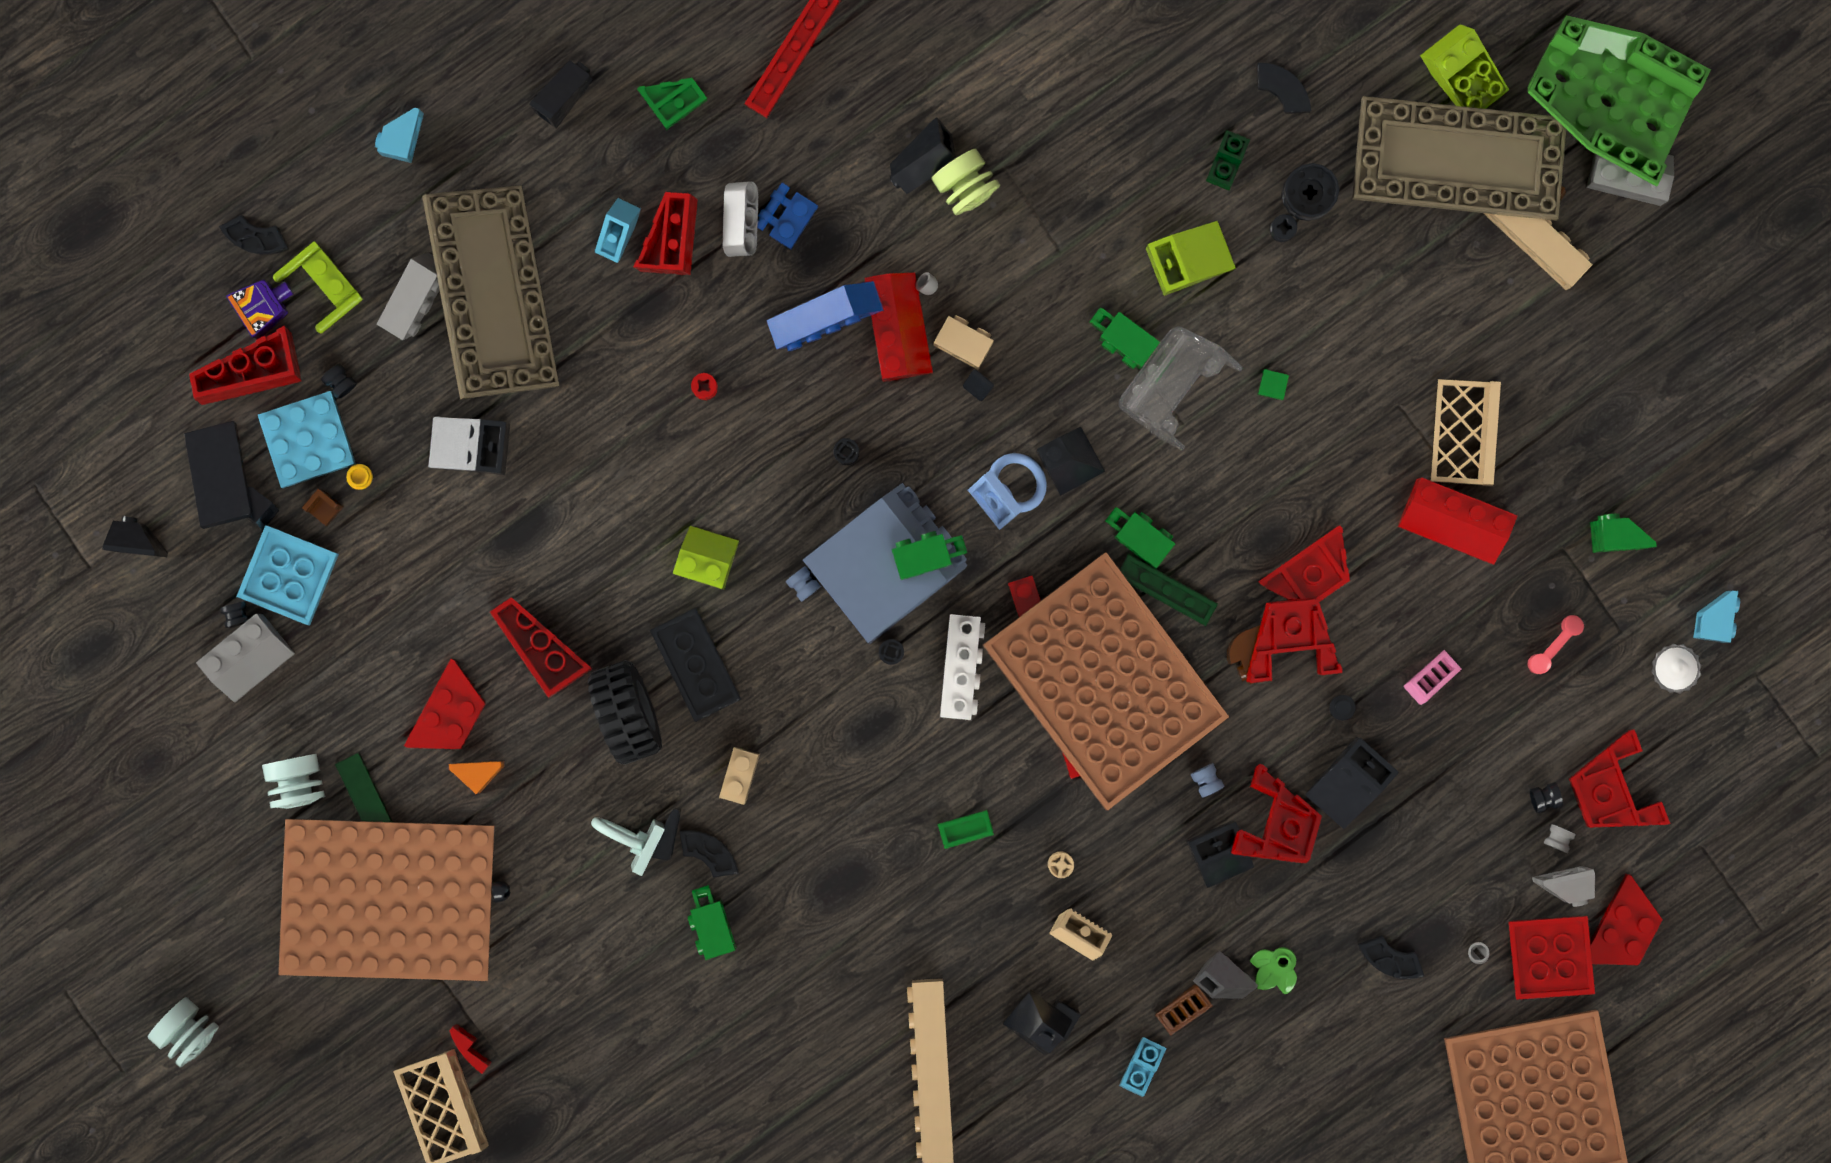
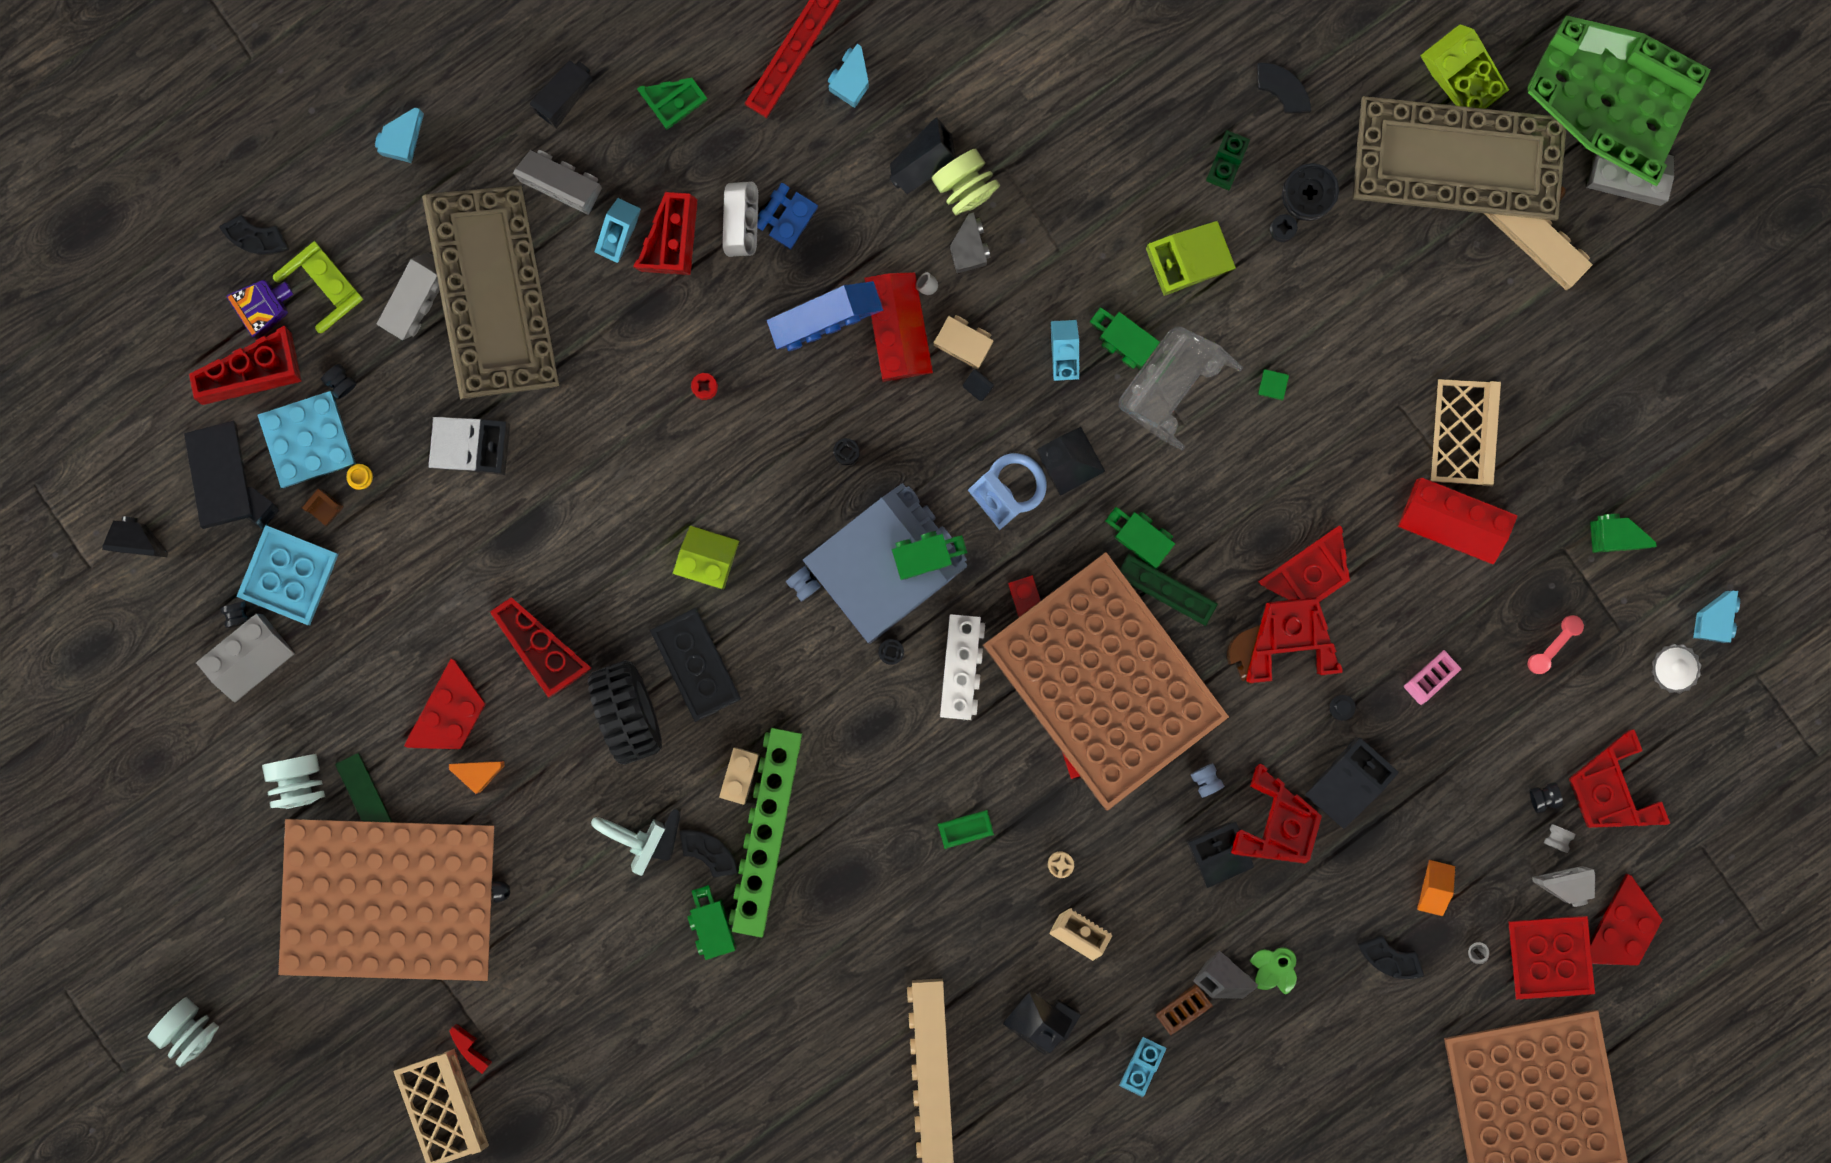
(558, 181): none -> light grey slope
(755, 923): none -> bright green brick
(851, 80): none -> medium azure slope
(967, 246): none -> flat silver slope
(1065, 350): none -> medium azure slope
(1437, 888): none -> orange slope

